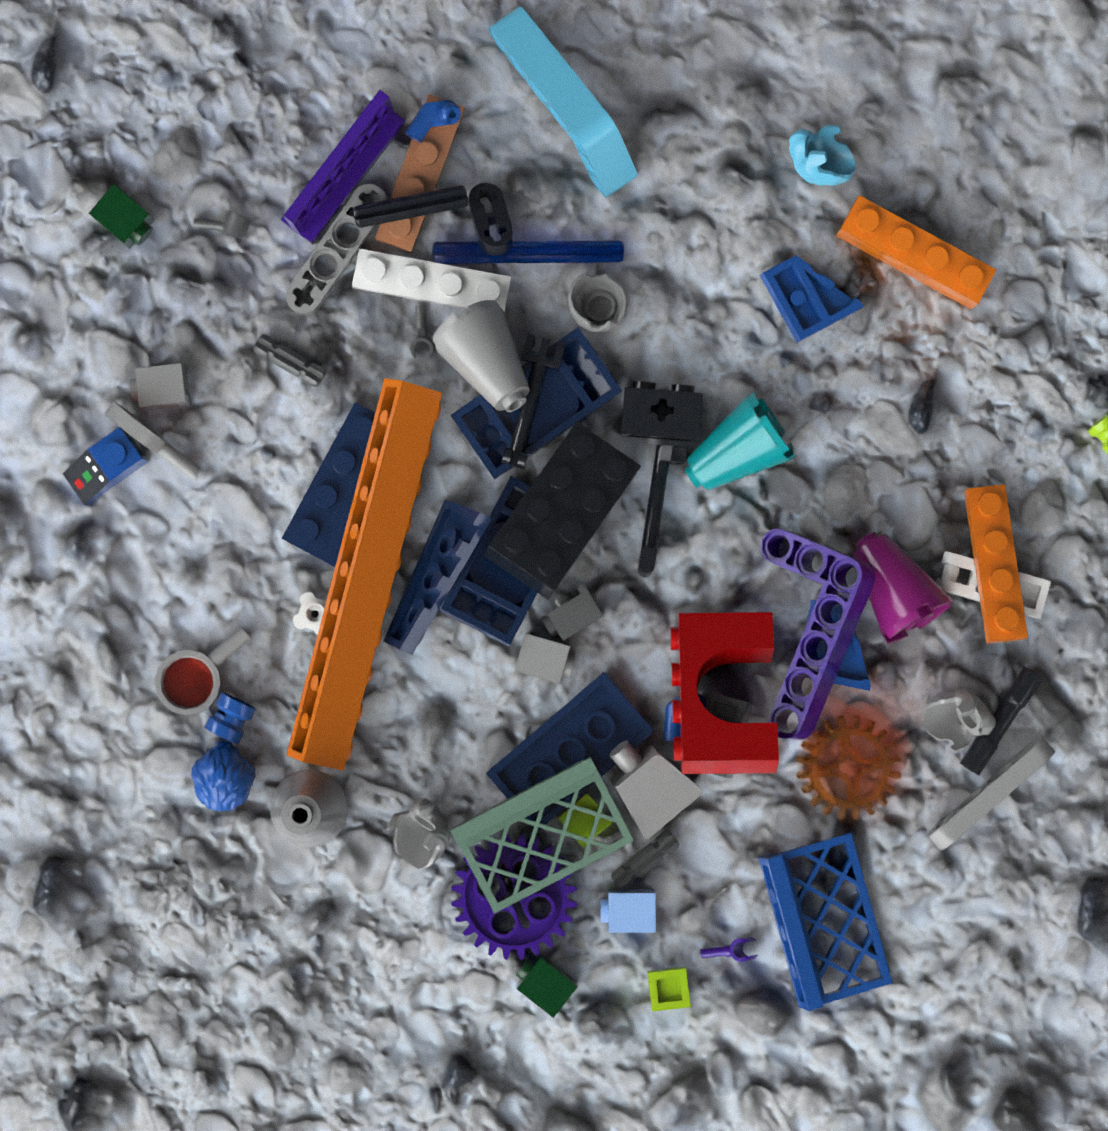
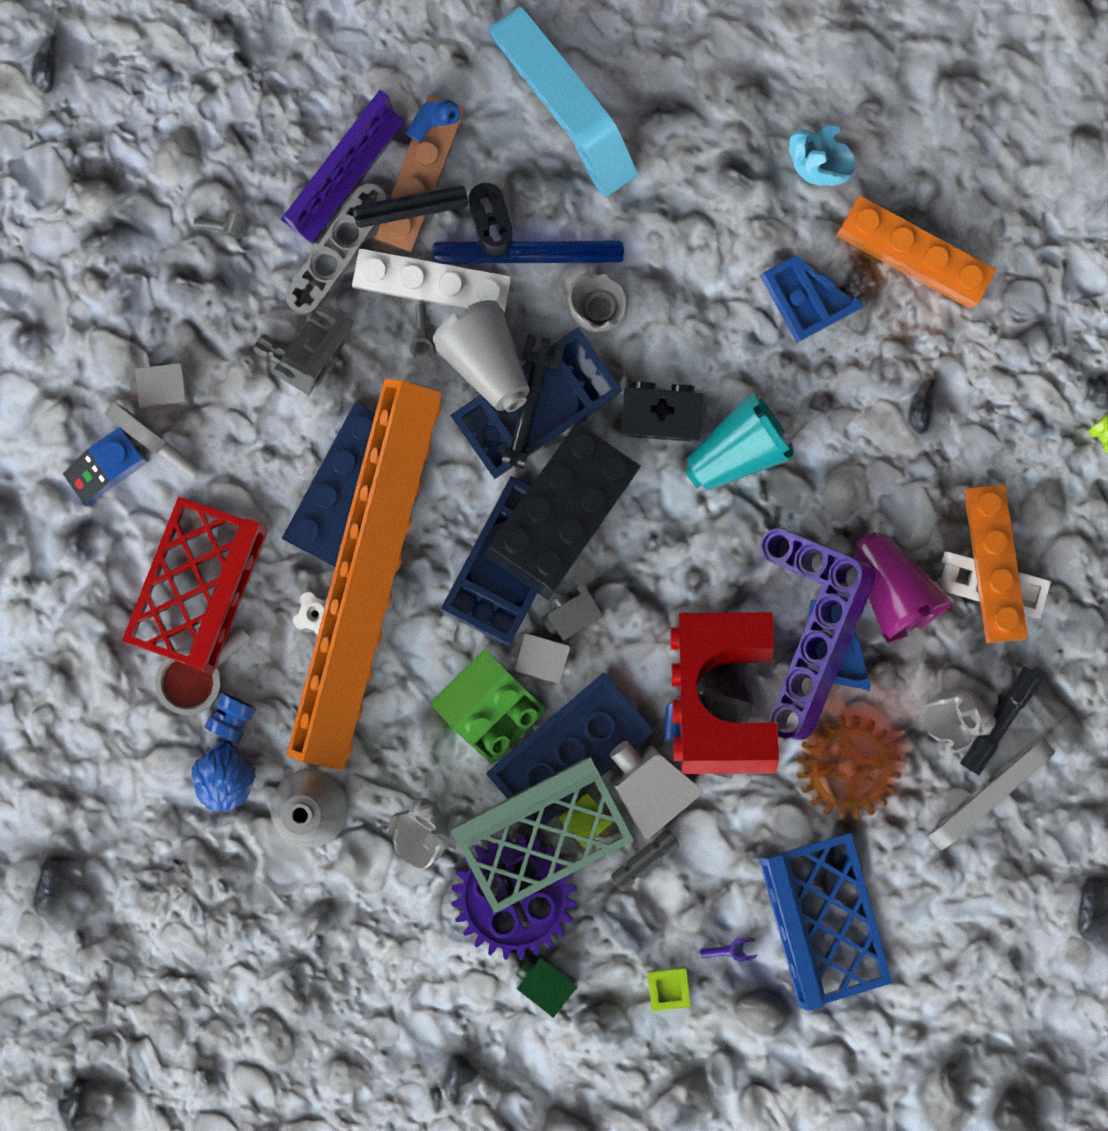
(123, 217): dark green brick -> none
(225, 597): none -> red fence
(314, 349): none -> dark grey hinge
(439, 565): dark blue wing -> none
(488, 706): none -> bright green slope
(629, 911): light blue brick -> none
(663, 457): black hinge -> none

